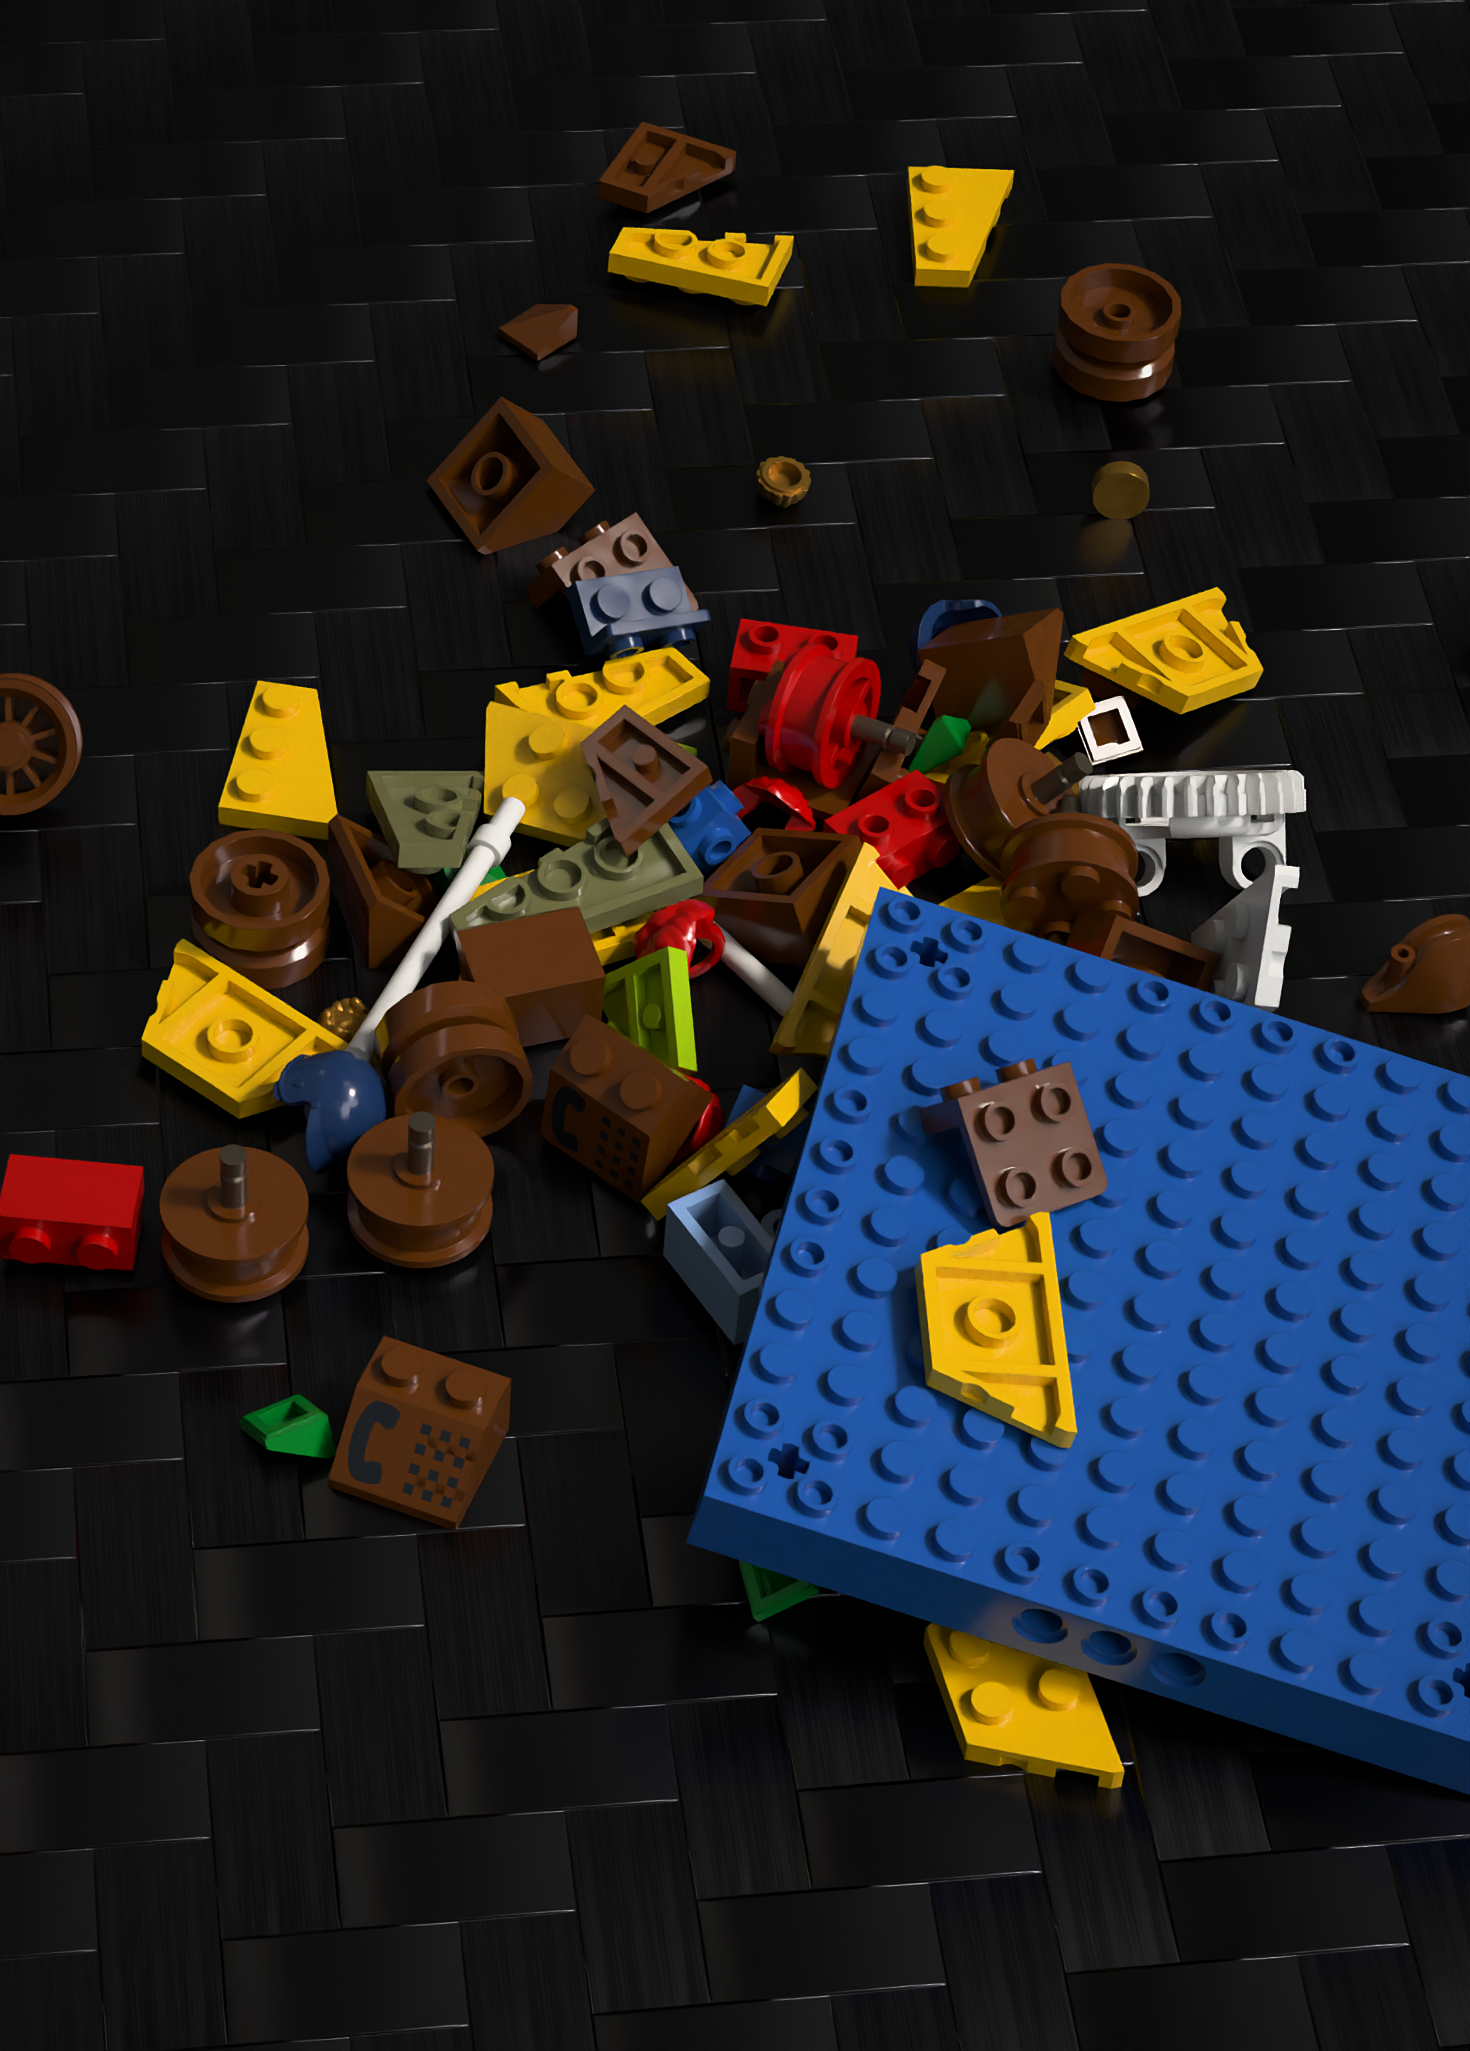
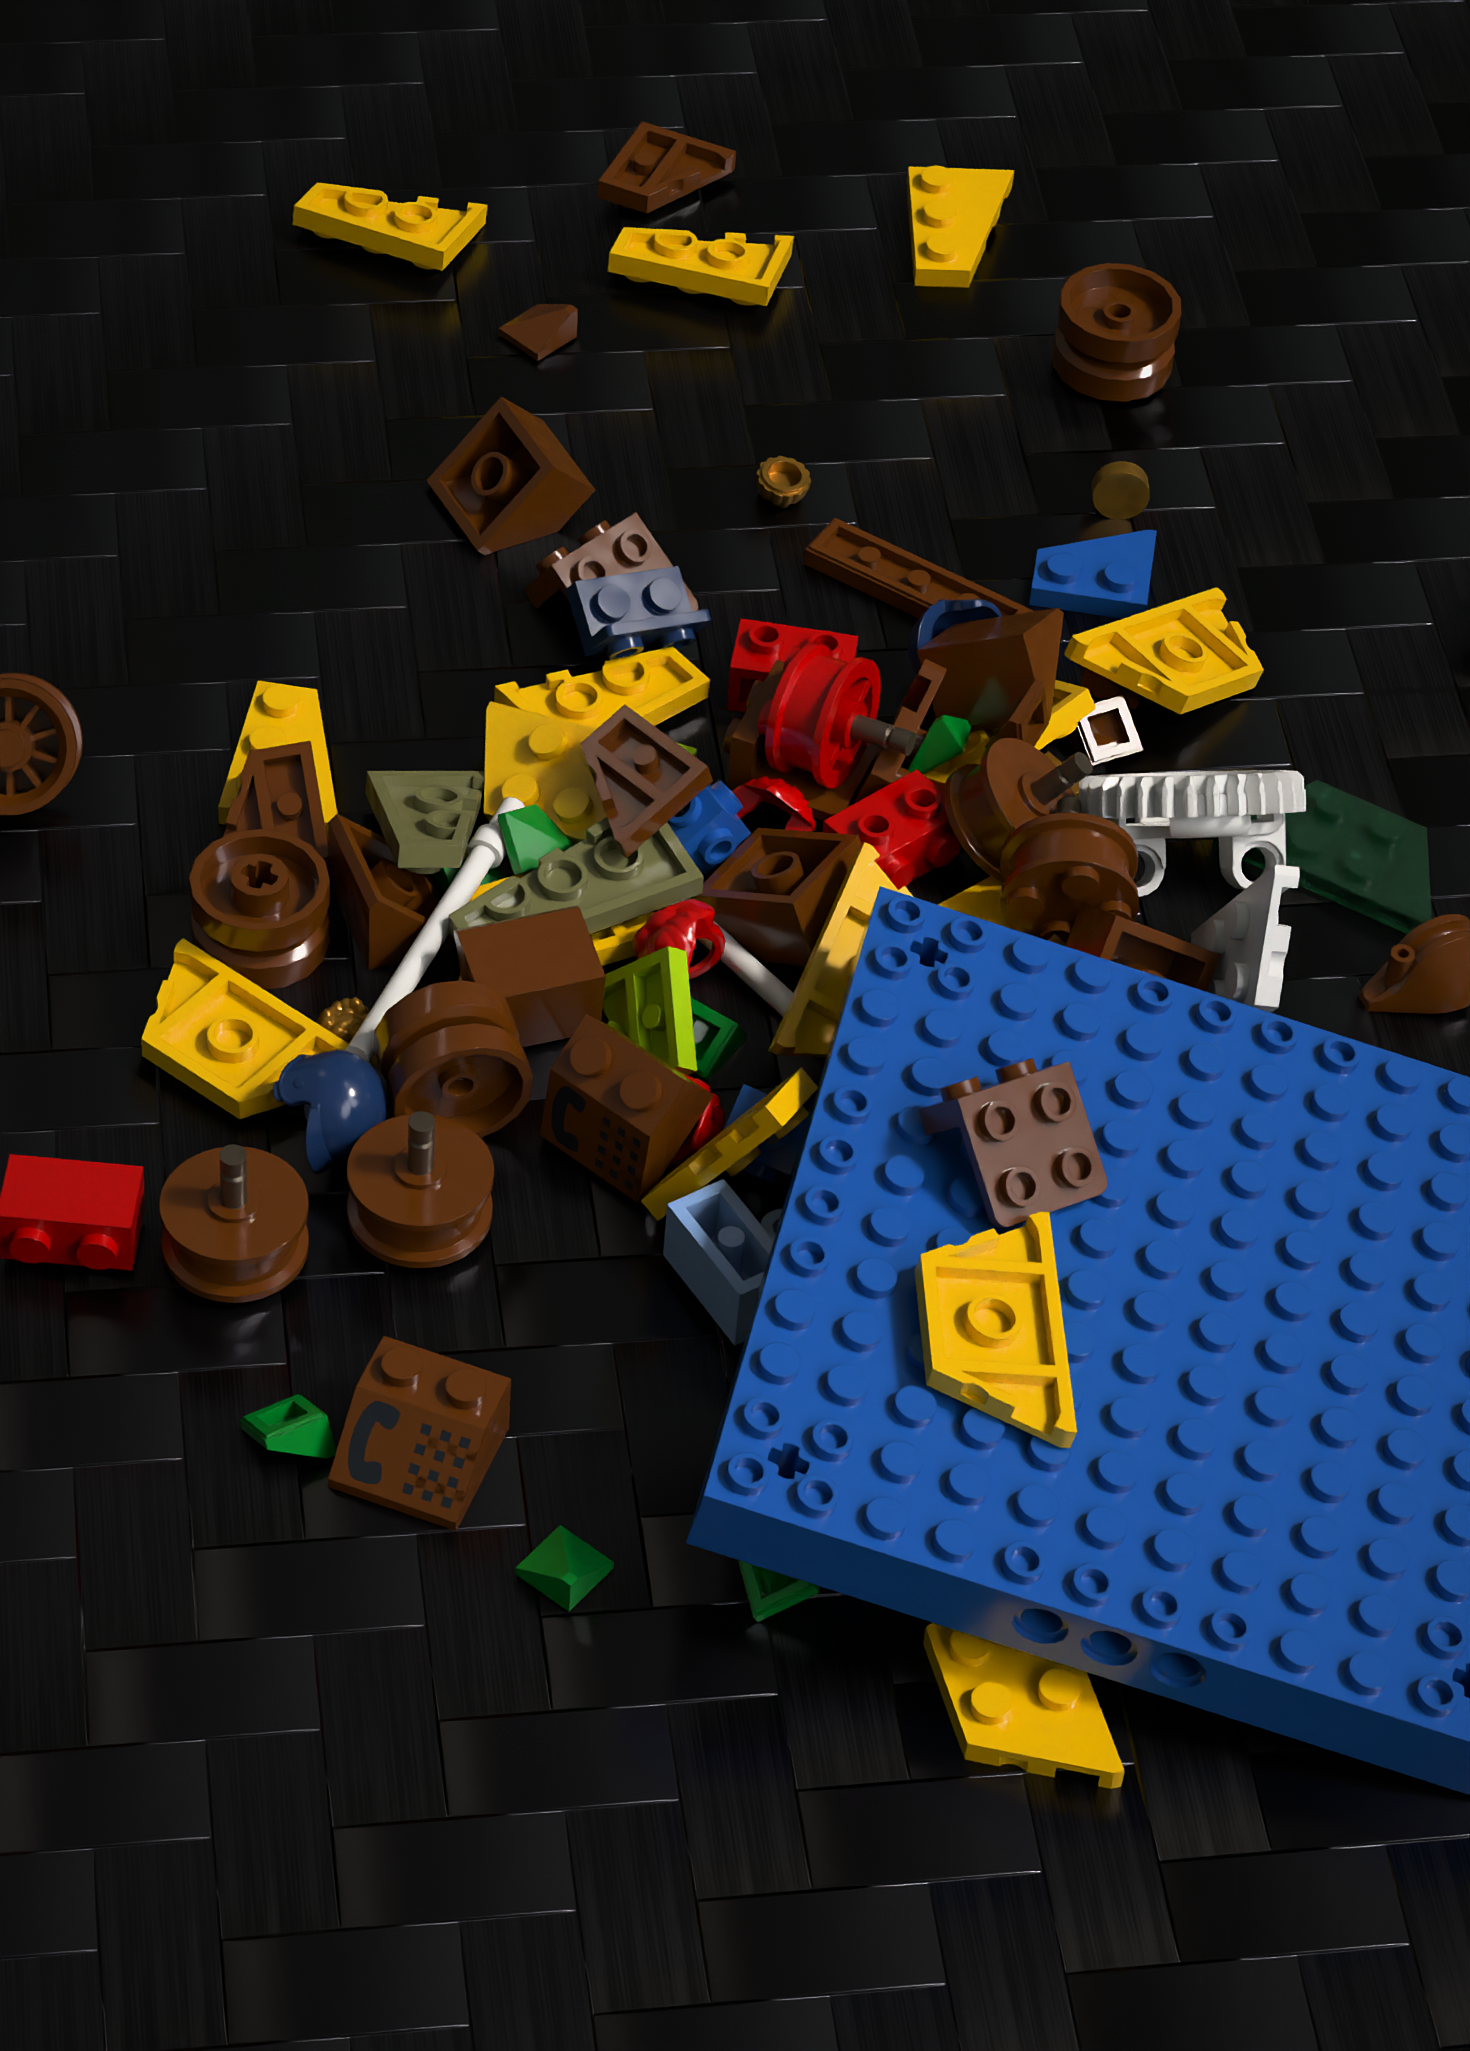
(280, 795): none -> reddish brown wing
(406, 230): none -> yellow wing
(529, 836): none -> green slope
(564, 1568): none -> green slope
(714, 1039): none -> green slope
(892, 572): none -> reddish brown tile
(1096, 575): none -> blue wing
(1357, 856): none -> clear green wing

